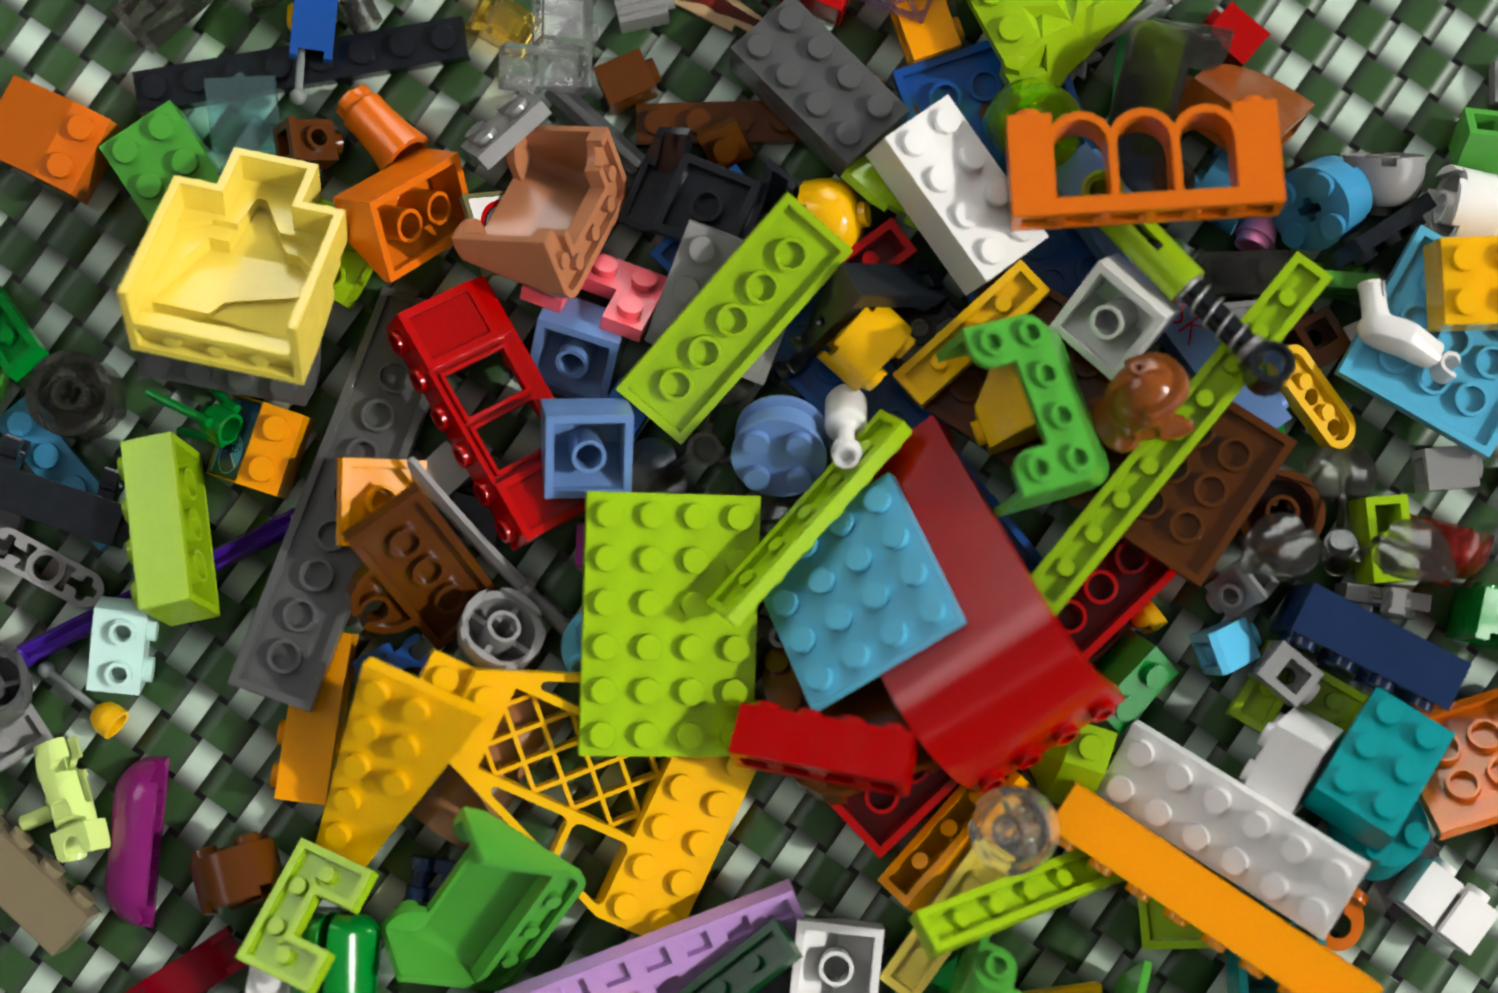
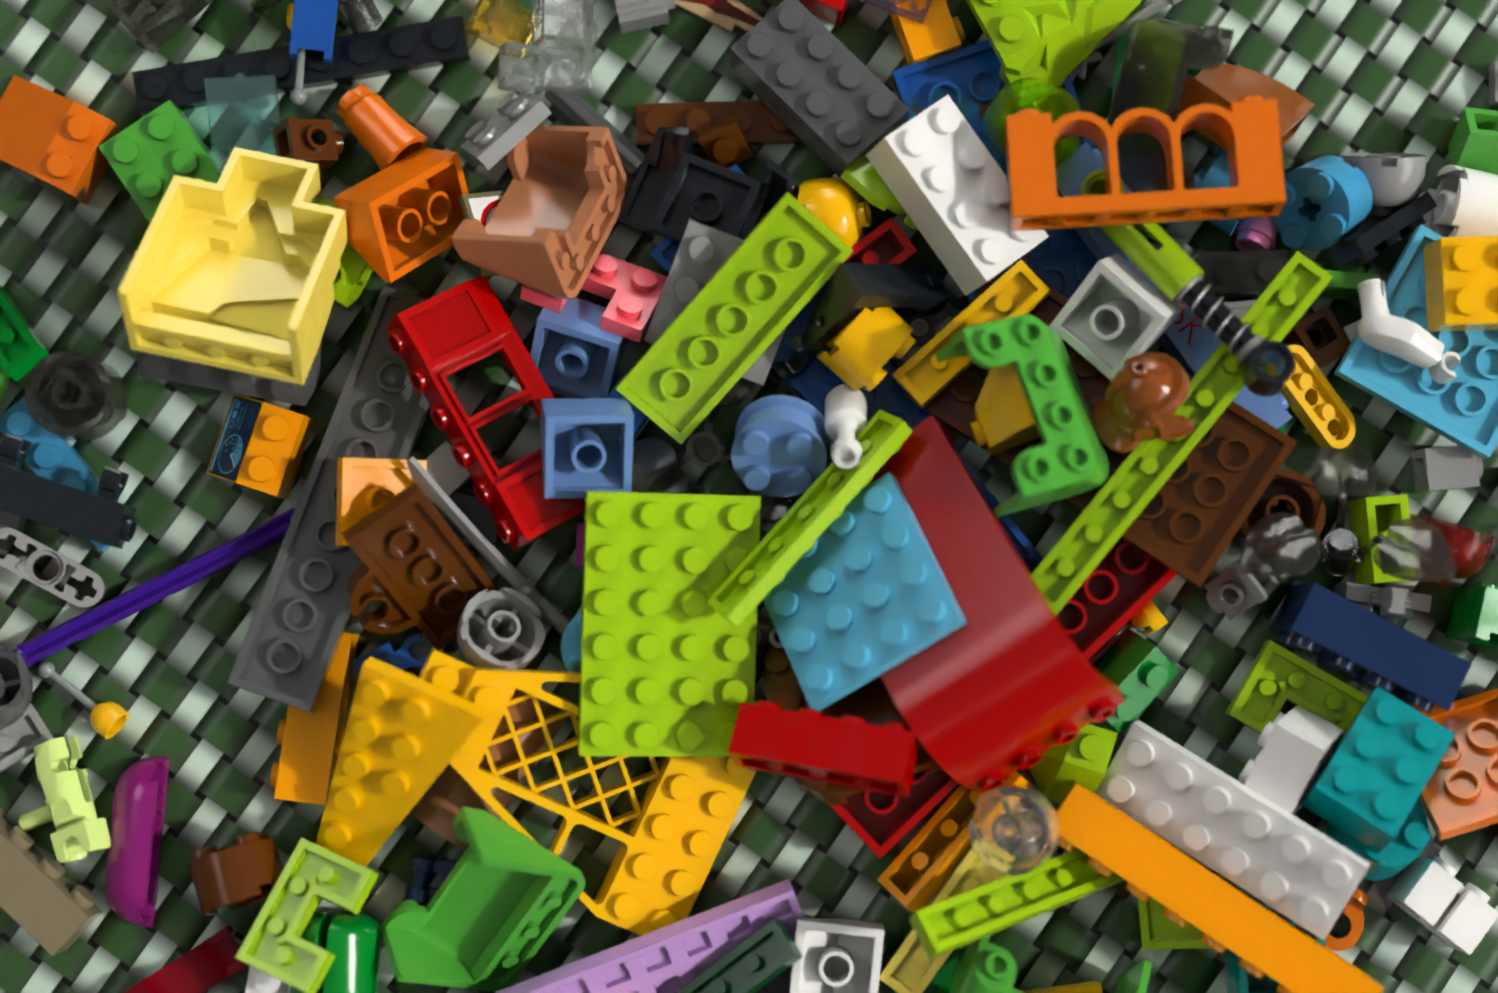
(120, 647): light aqua brick -> none
(168, 529): lime brick -> none
(217, 422): green plant -> none
(627, 81): reddish brown brick -> none
(1226, 646): medium azure slope -> none
(1247, 33): red brick -> none
(1304, 674): light grey brick -> none

